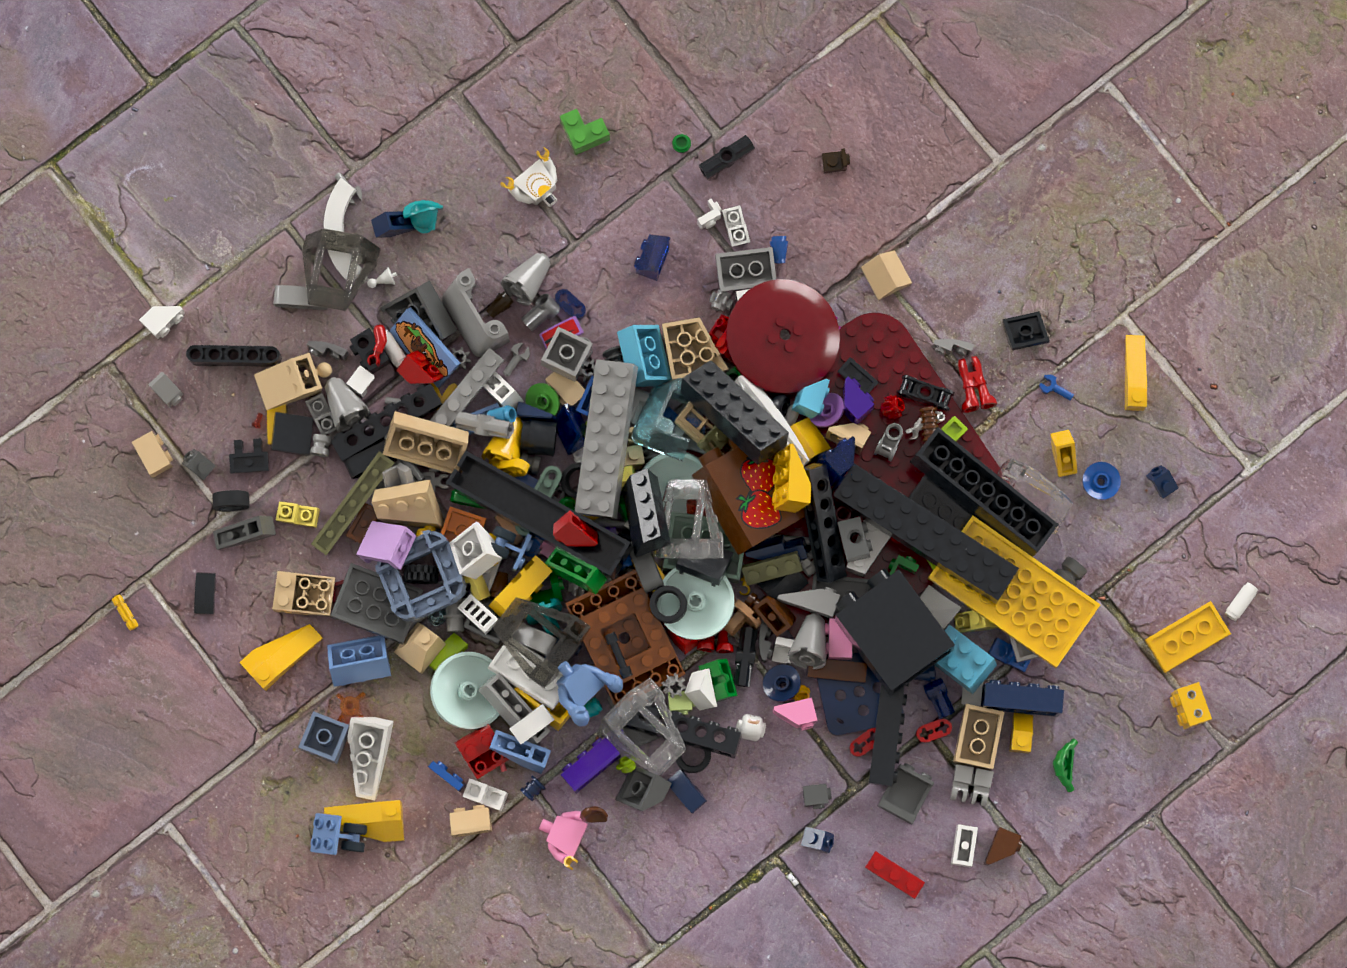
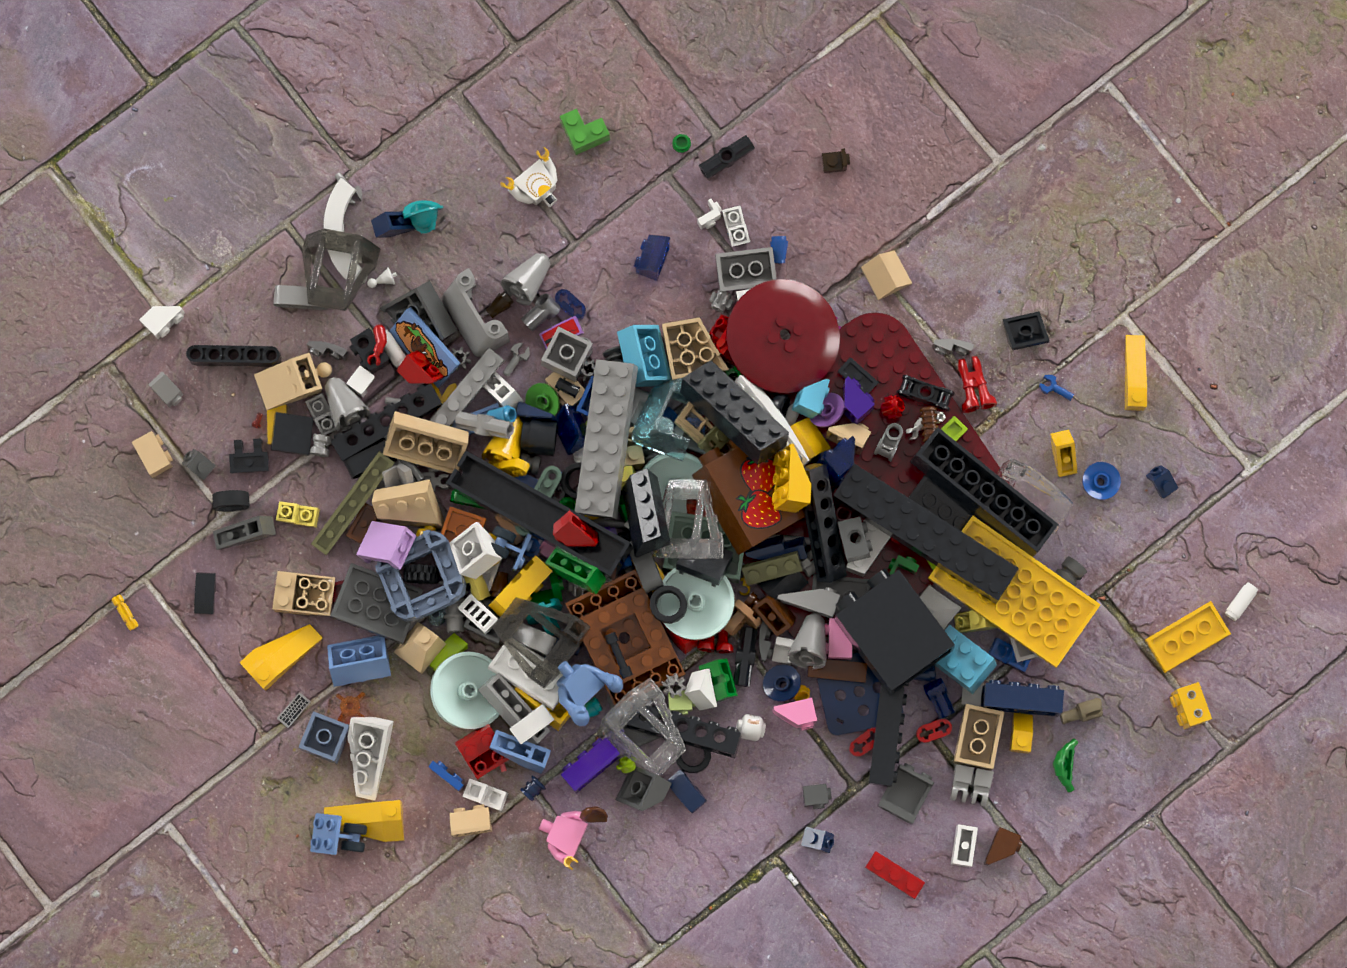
(293, 710): none -> sticker
(567, 387): none -> black pin
(1083, 711): none -> dark tan arm

